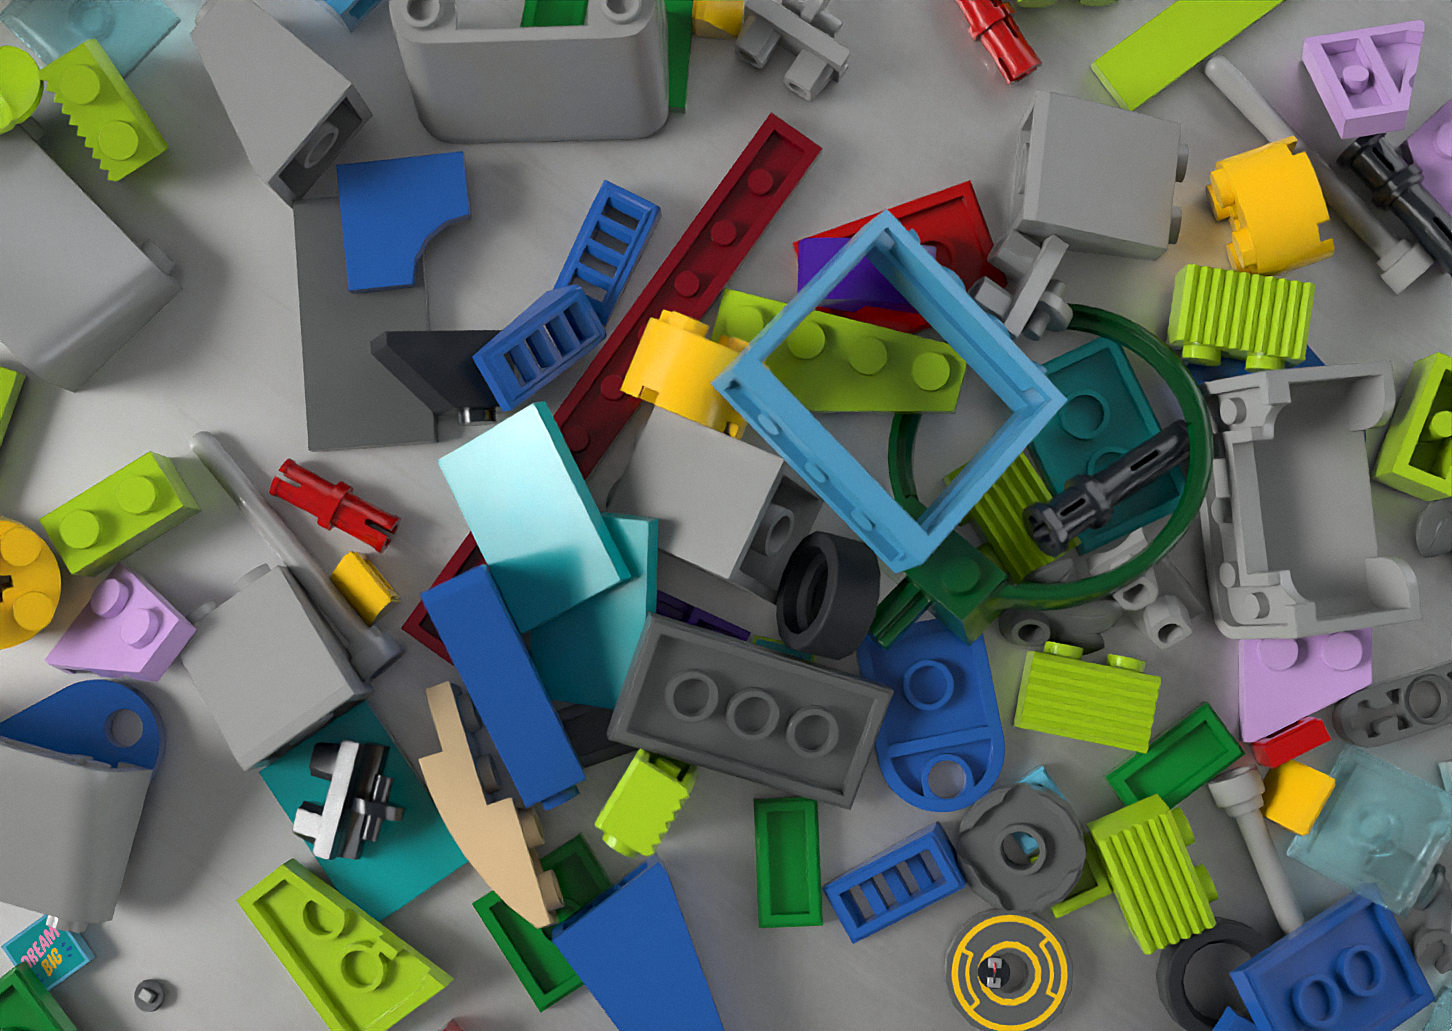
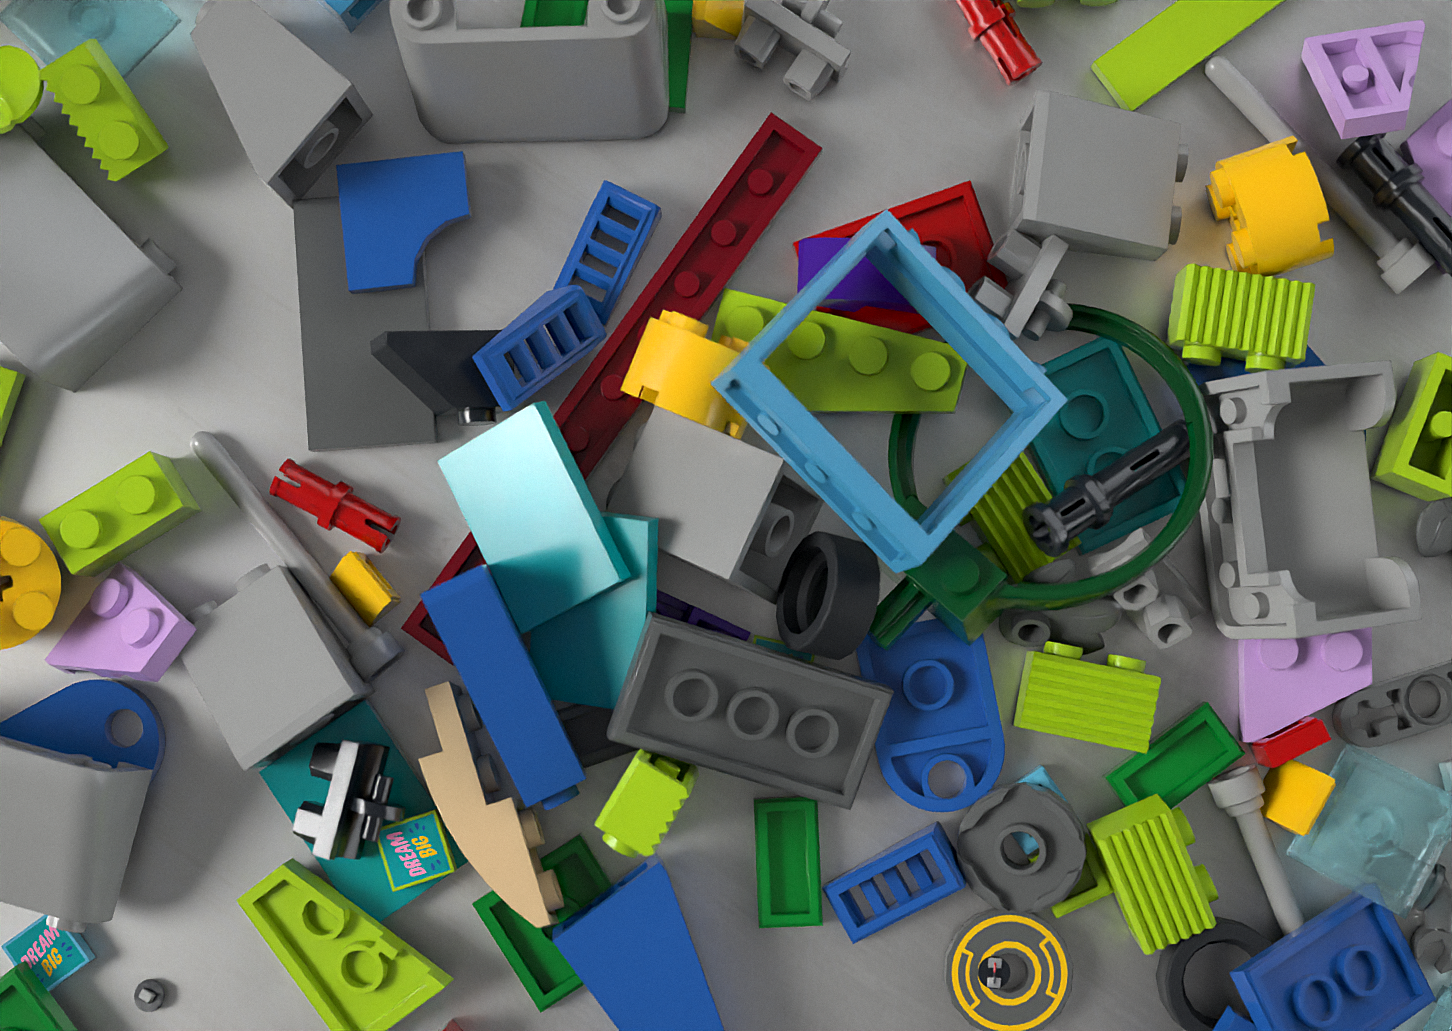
(416, 850): none -> tile

